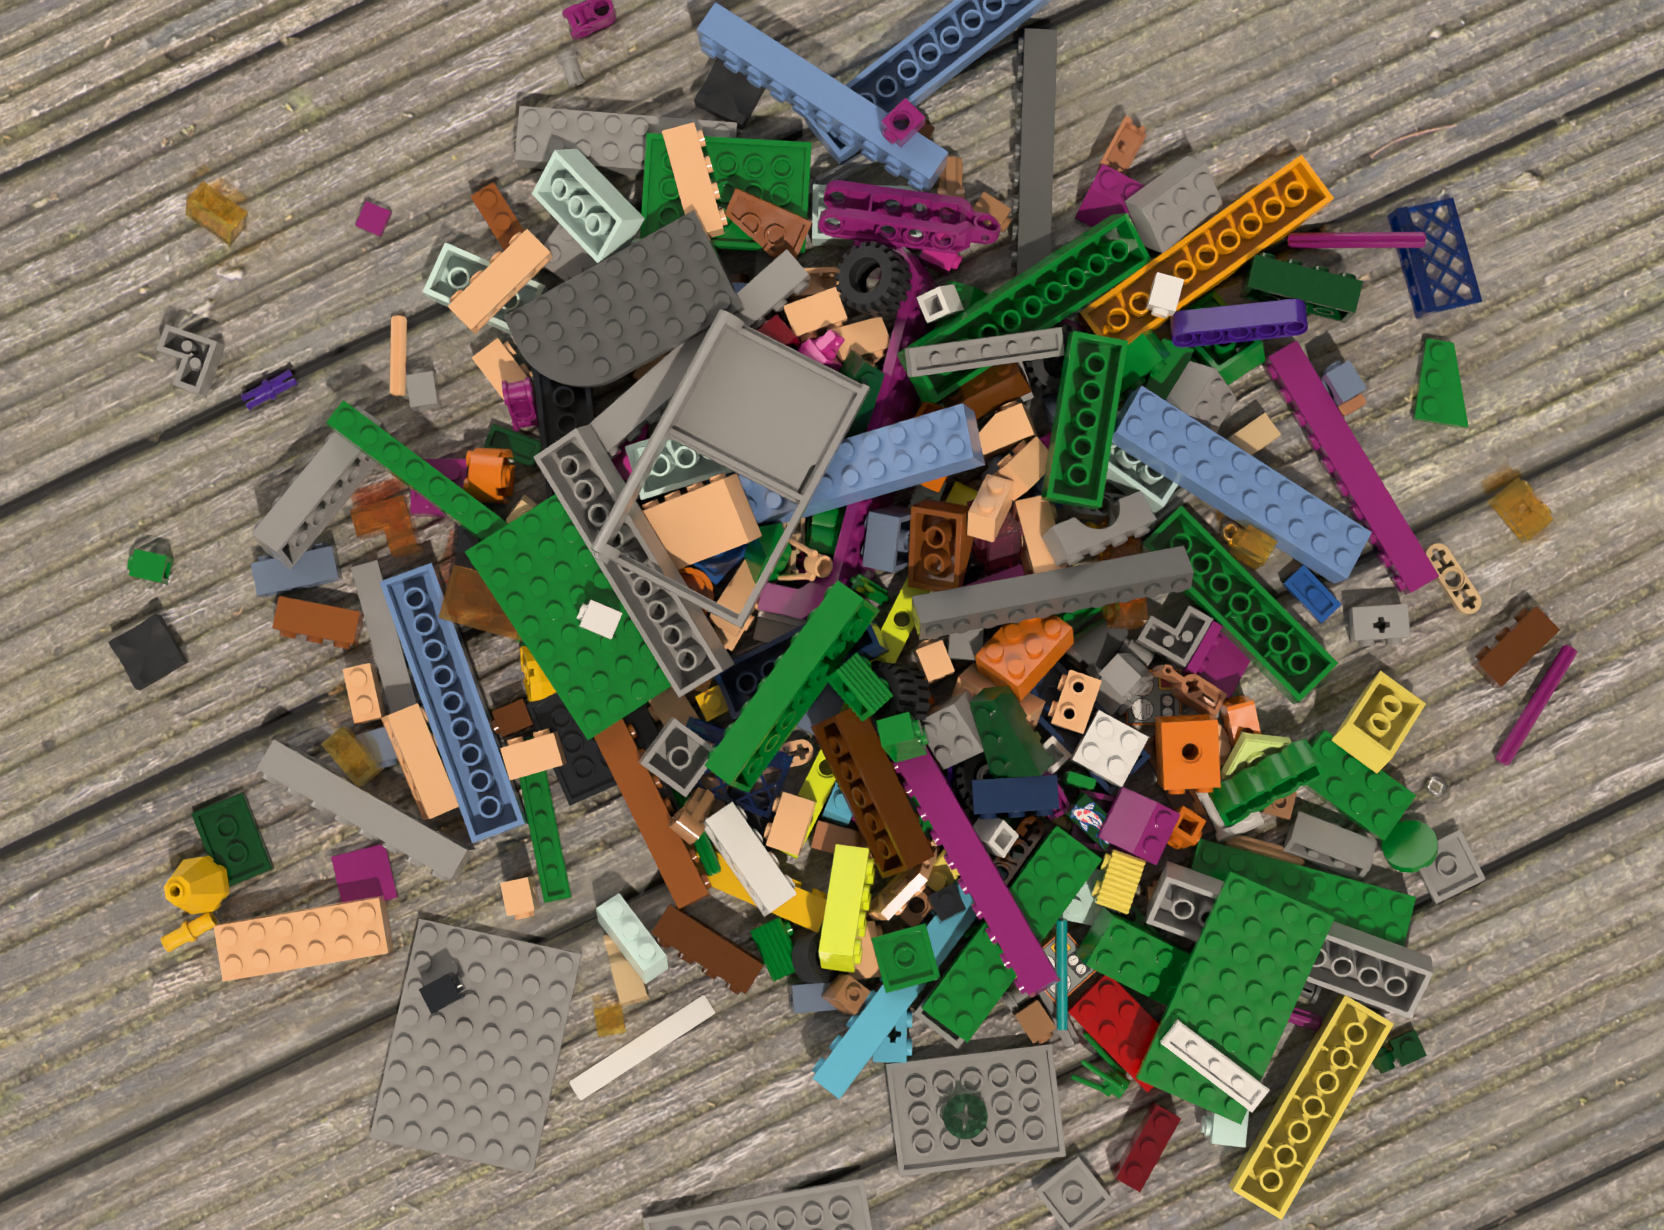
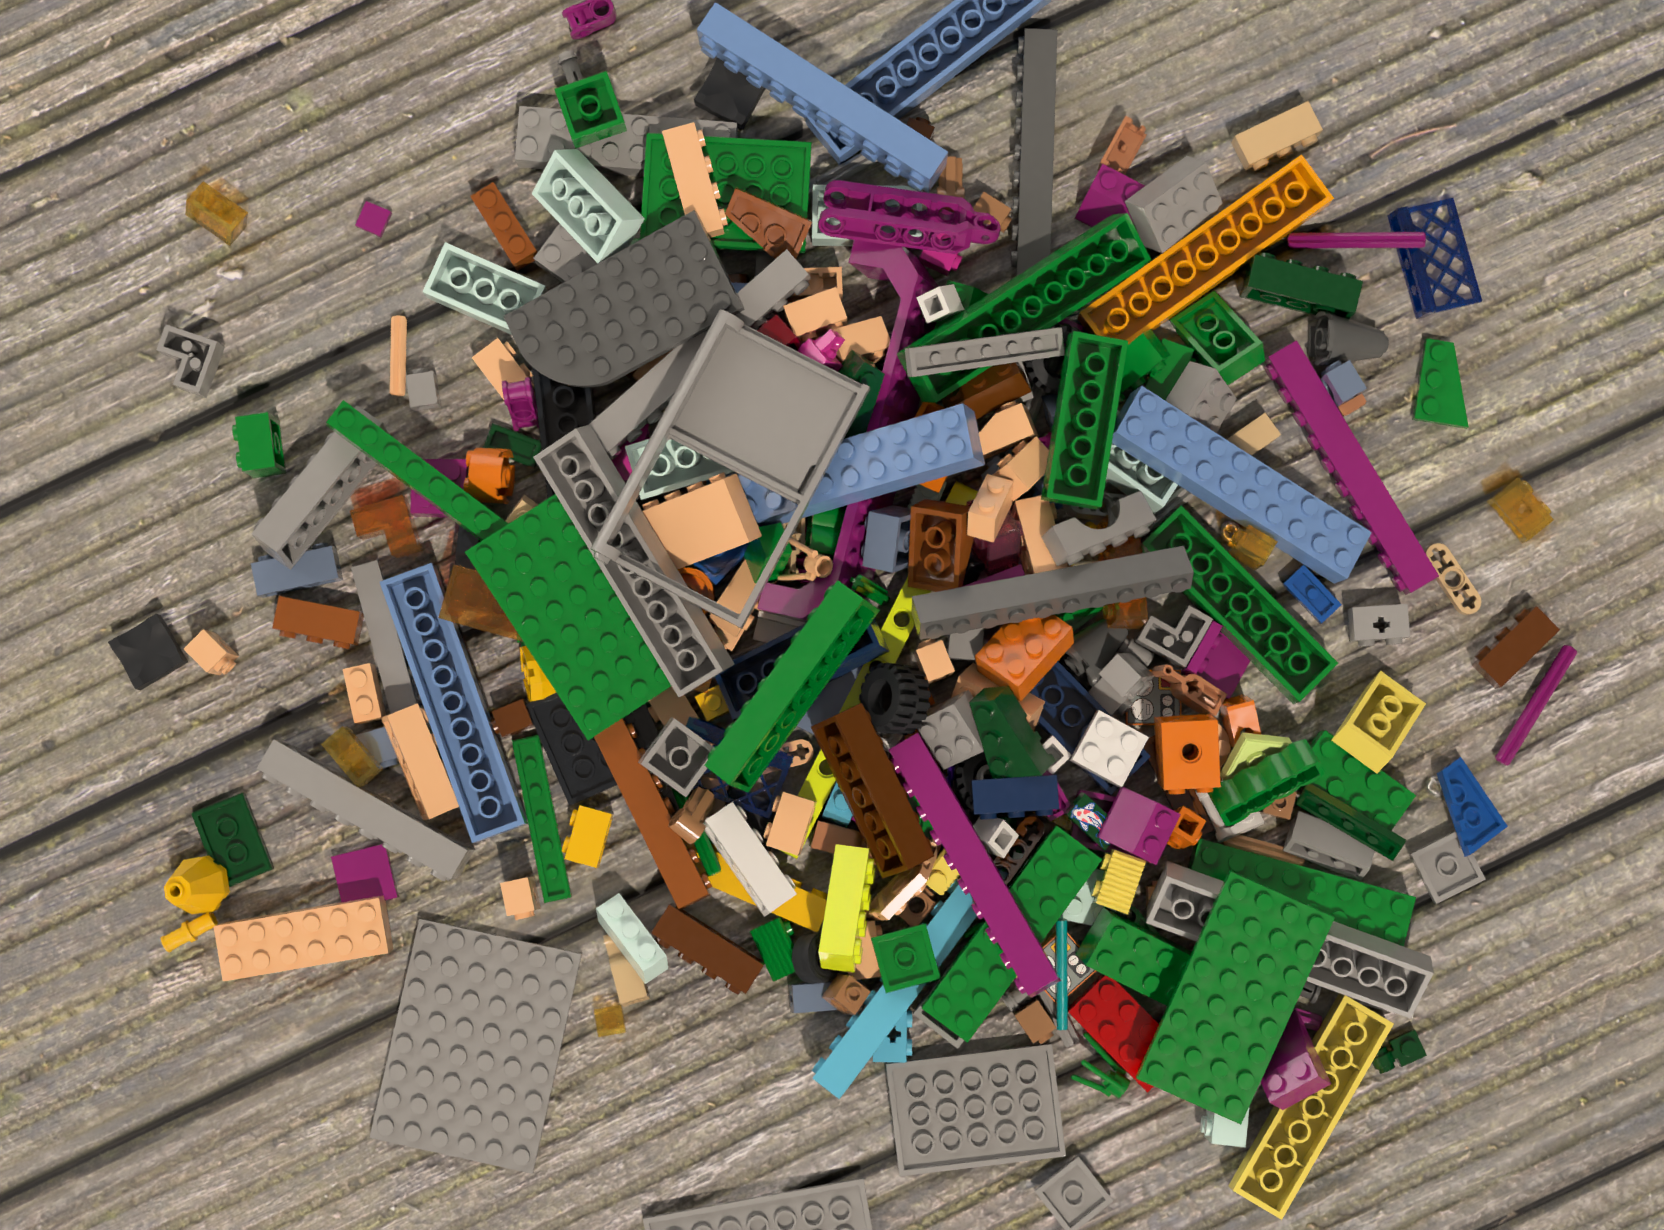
(150, 566): green brick -> none
(212, 653): none -> light nougat brick
(259, 445): none -> green brick
(269, 389): dark purple pin -> none
(443, 992): black brick -> none
(500, 280): light nougat brick -> none
(533, 755): light nougat brick -> none
(588, 836): none -> yellow brick
(590, 109): none -> green brick
(599, 619): white brick -> none
(642, 1047): white sticker -> none
(856, 270): black tyre -> none
(860, 686): green brick -> none
(902, 737): green brick -> none
(908, 113): magenta brick -> none
(946, 903): black brick -> none
(973, 1126): clear green gear -> none
(1078, 781): green tile -> none
(1079, 703): light nougat brick -> none
(1146, 1146): dark red brick -> none
(1164, 295): white brick -> none
(1214, 1065): white tile -> none
(1238, 323): dark purple beam -> none
(1277, 137): none -> tan brick
(1294, 1067): none -> magenta slope
(1344, 340): none -> dark grey cone
(1350, 821): none -> dark green tile
(1410, 846): green tile -> none
(1469, 806): none -> blue wing

